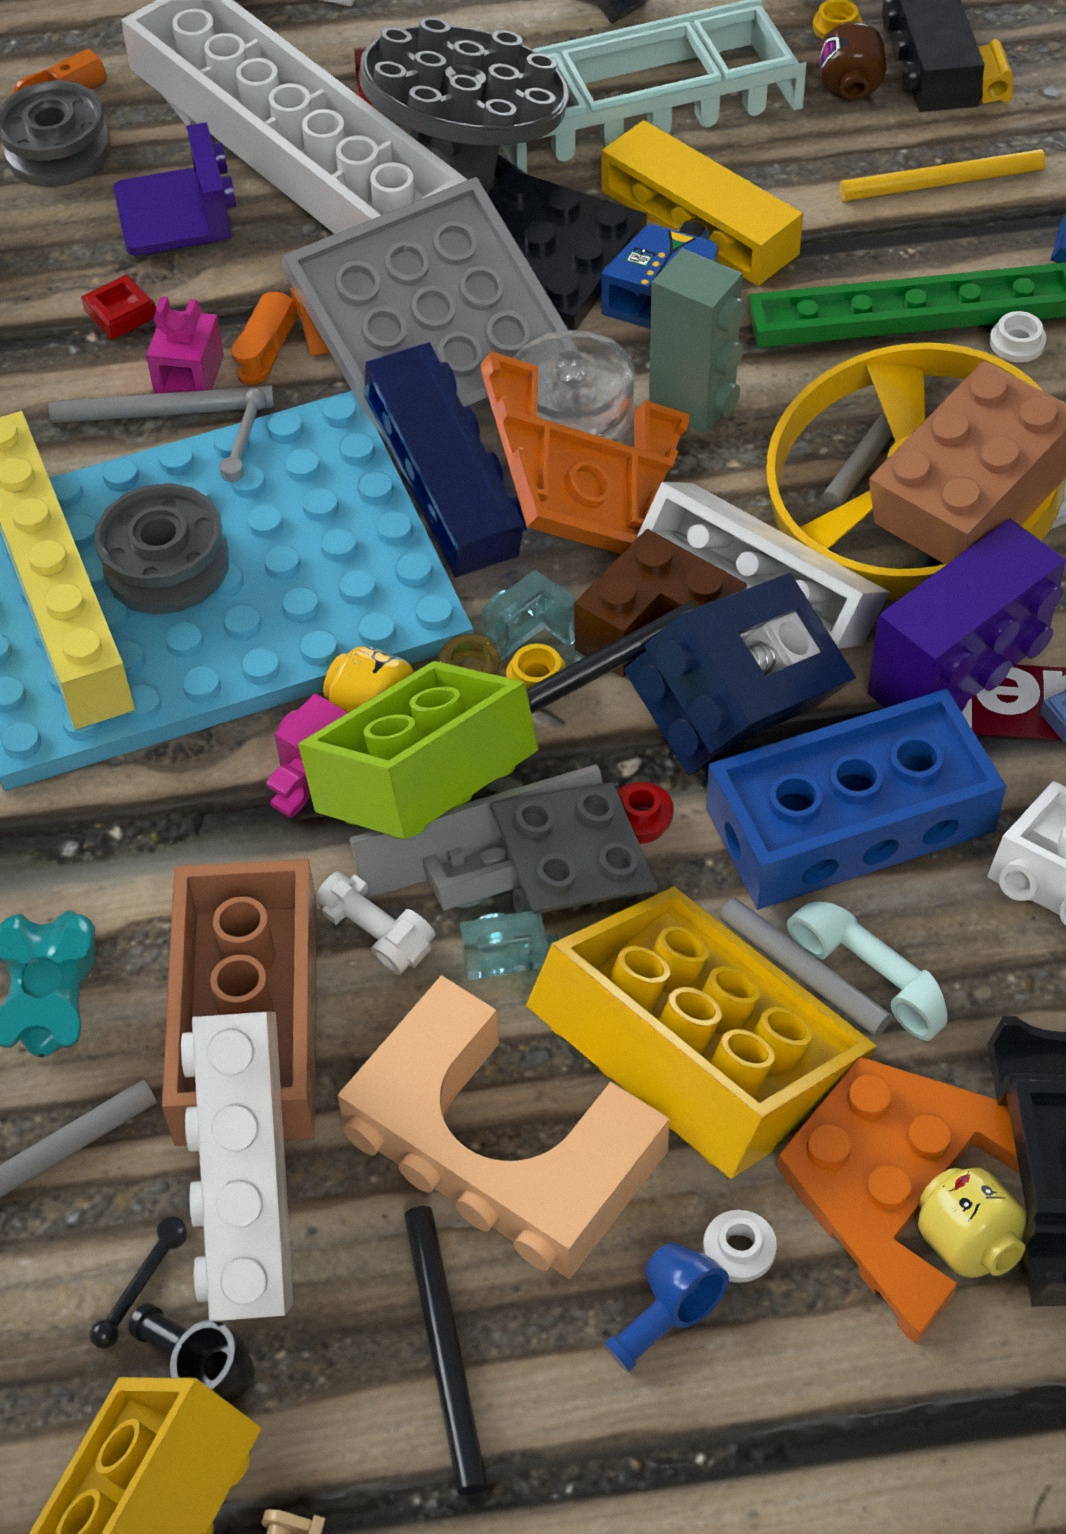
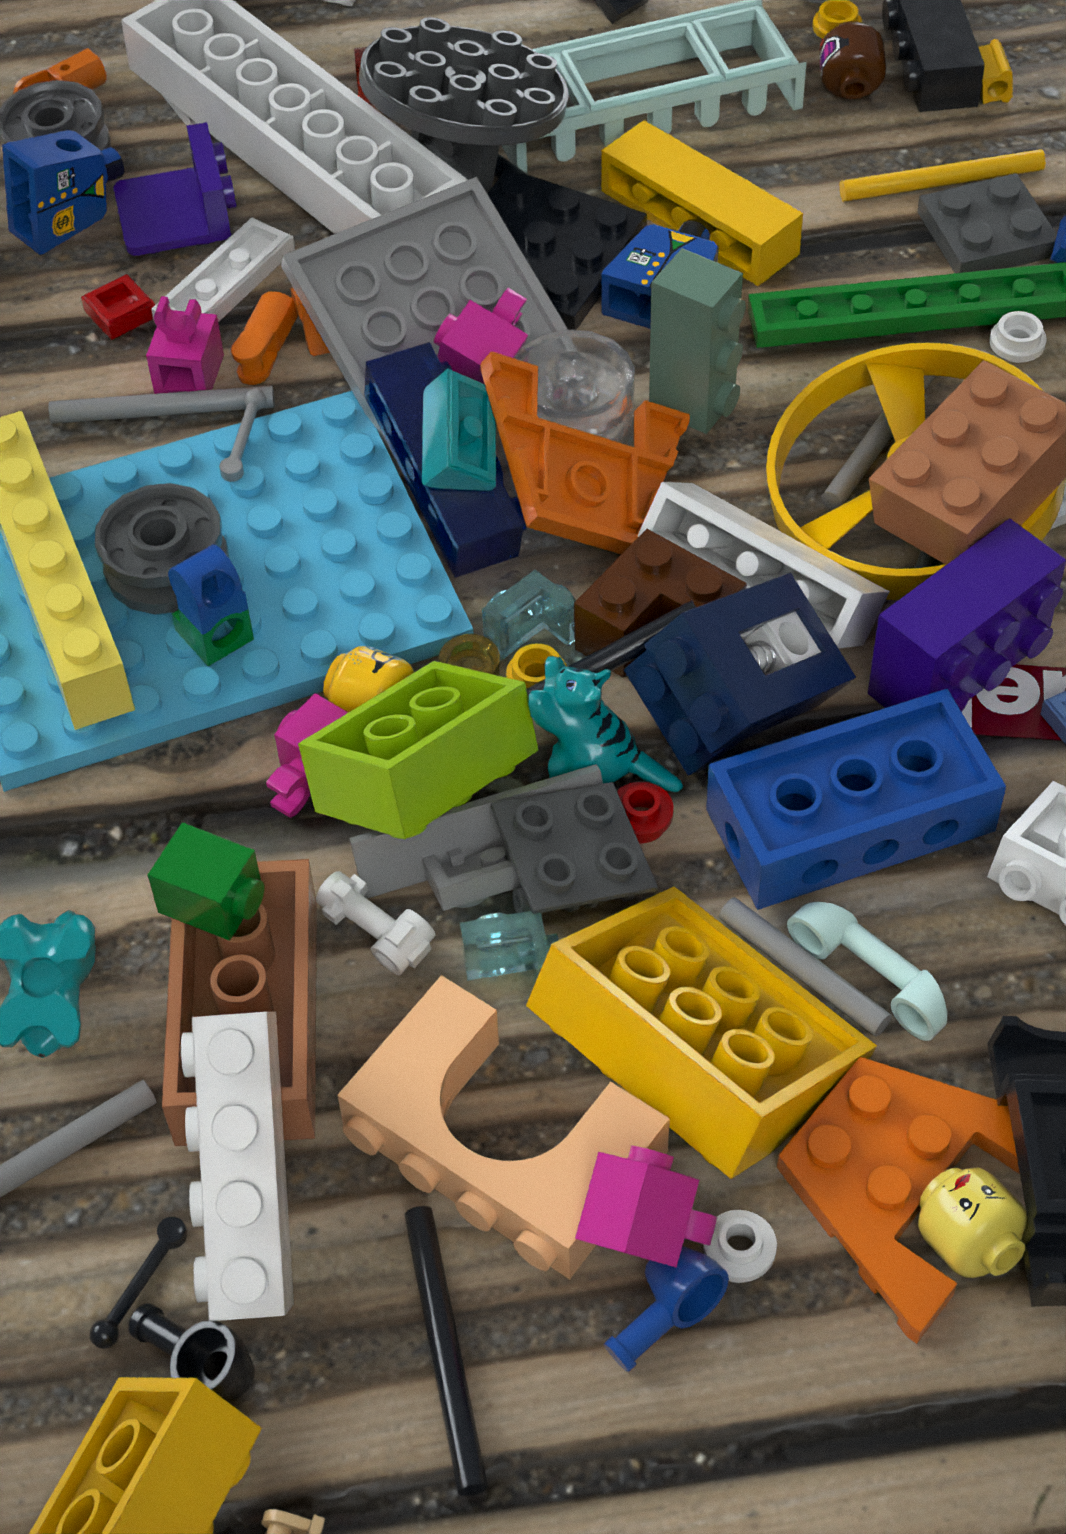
(56, 186): none -> blue torso
(206, 881): none -> green brick
(207, 596): none -> blue leg
(232, 269): none -> white tile
(458, 434): none -> teal slope
(476, 332): none -> dark pink brick
(589, 729): none -> teal animal
(642, 1207): none -> dark pink brick
(987, 225): none -> dark grey plate

